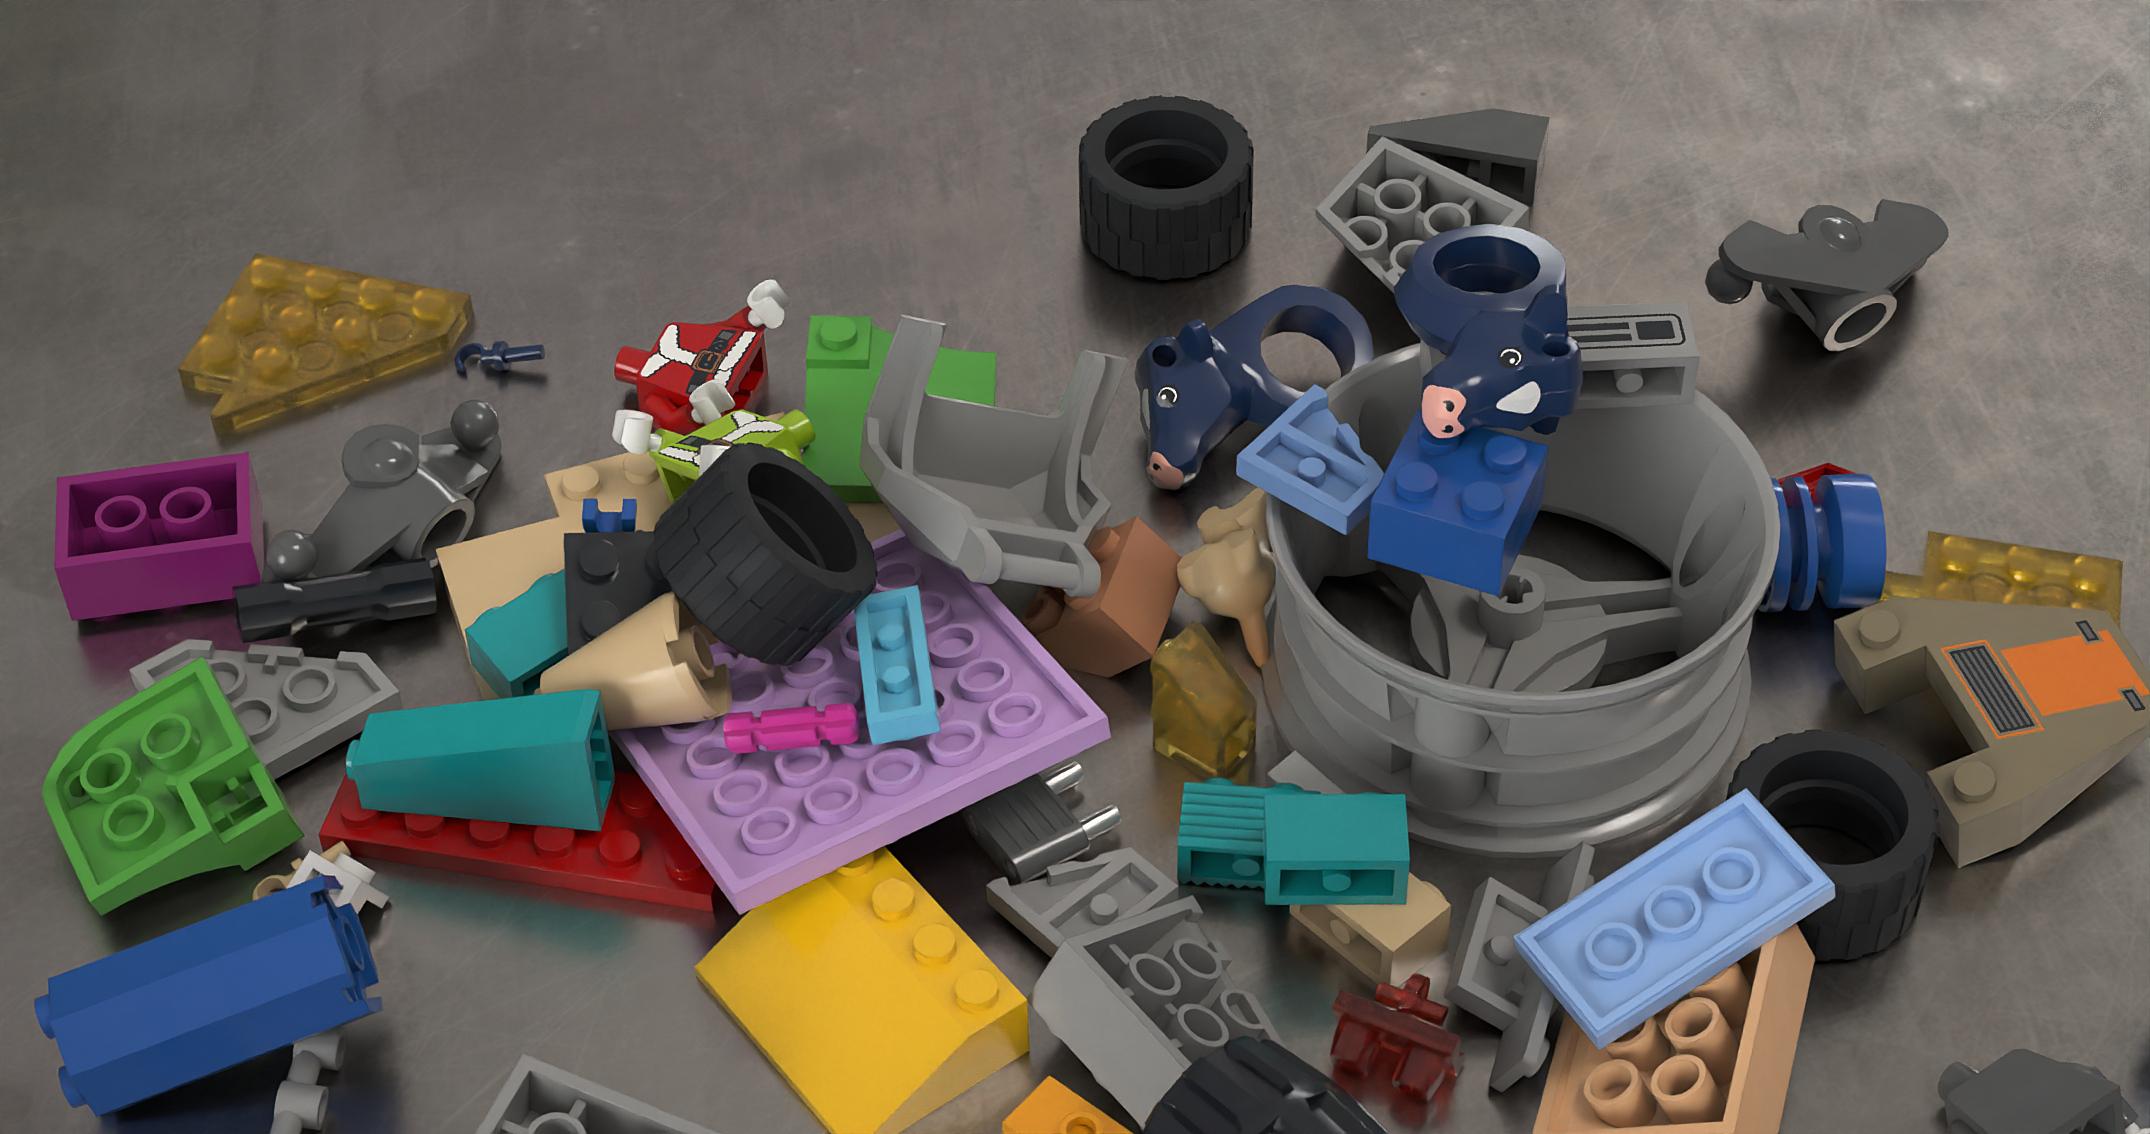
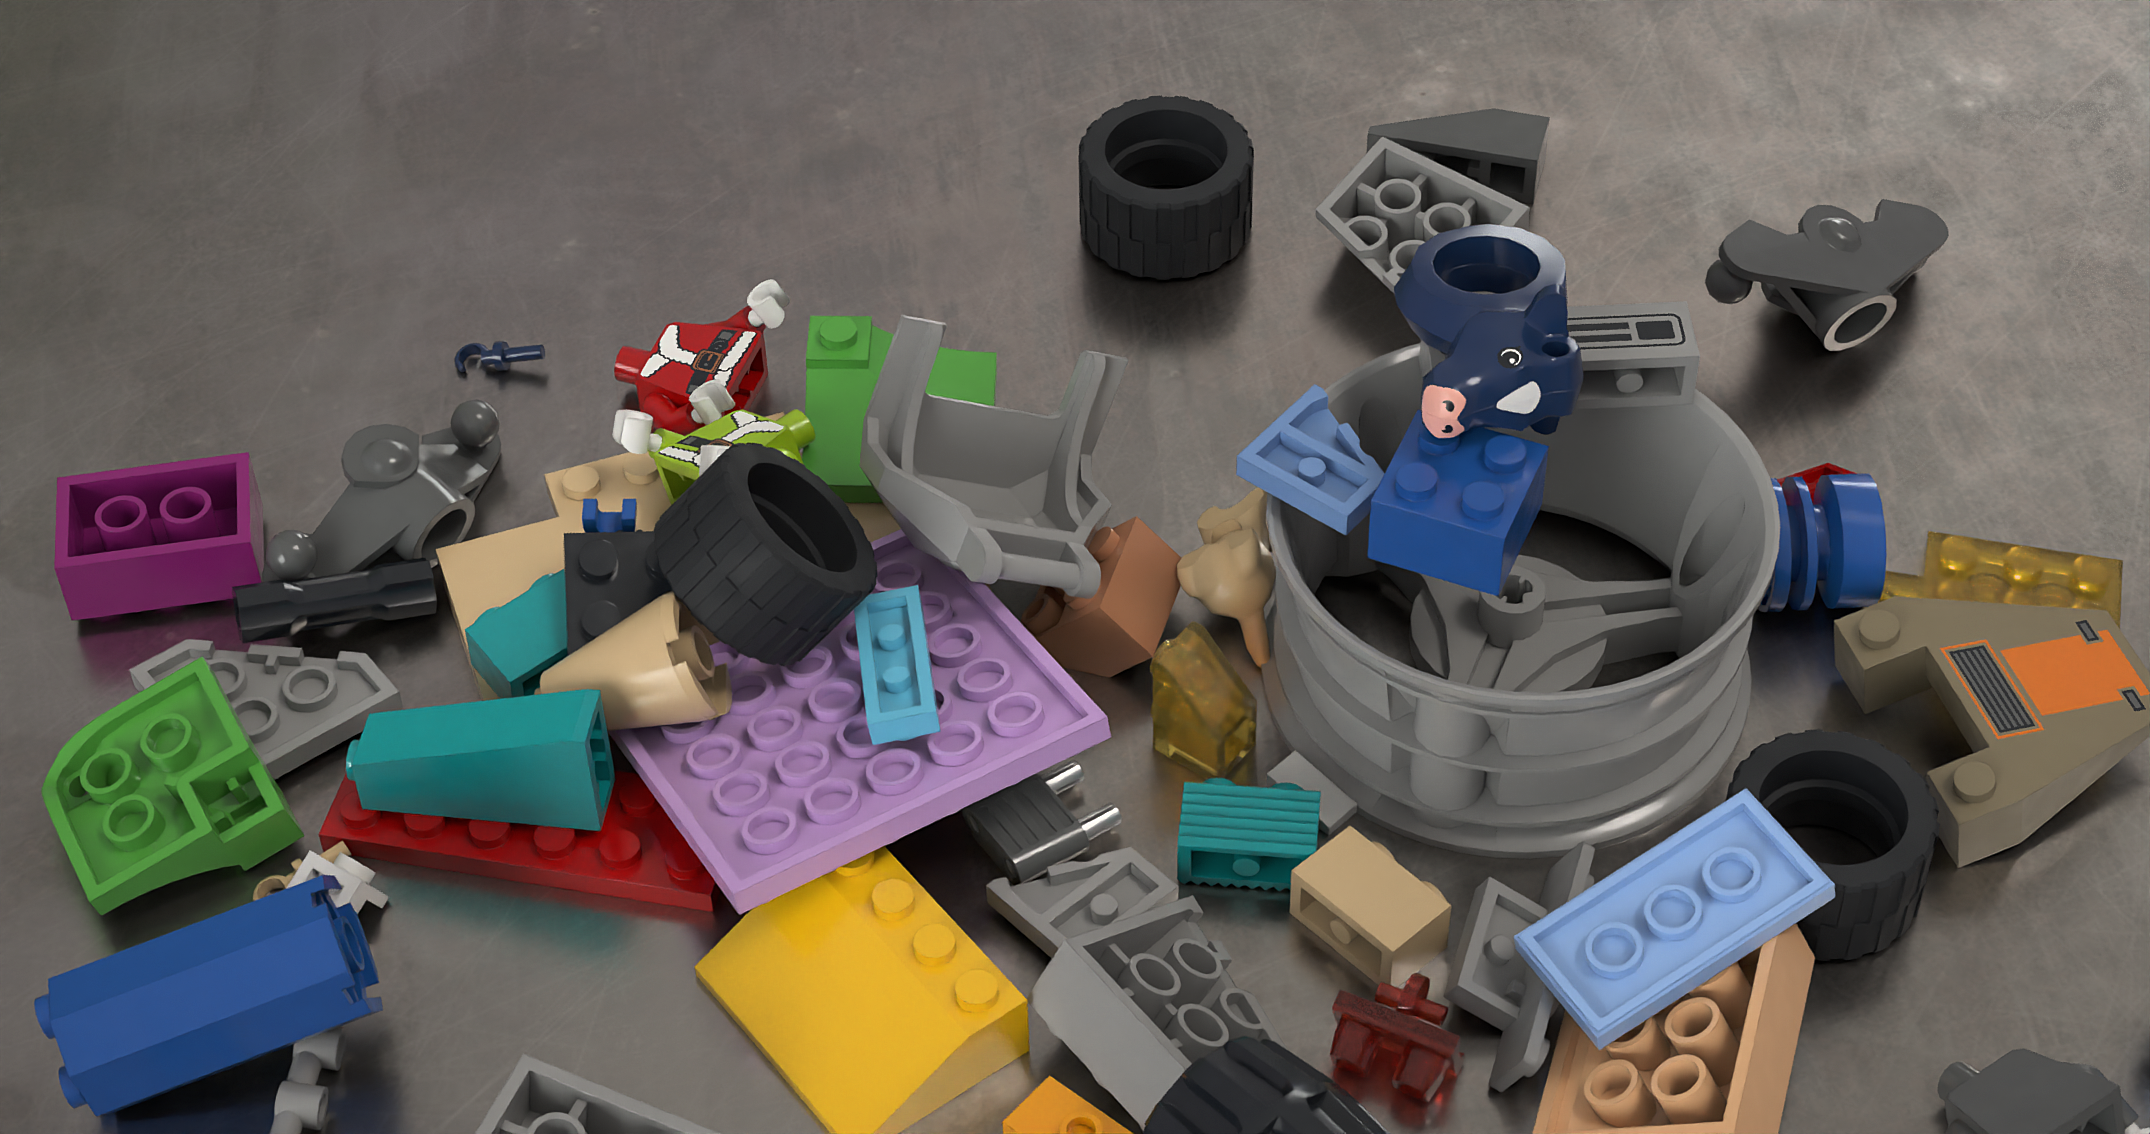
(311, 331): clear yellow wing -> none
(791, 728): dark pink axle -> none
(1214, 380): dark blue animal -> none
(1335, 849): teal brick -> none

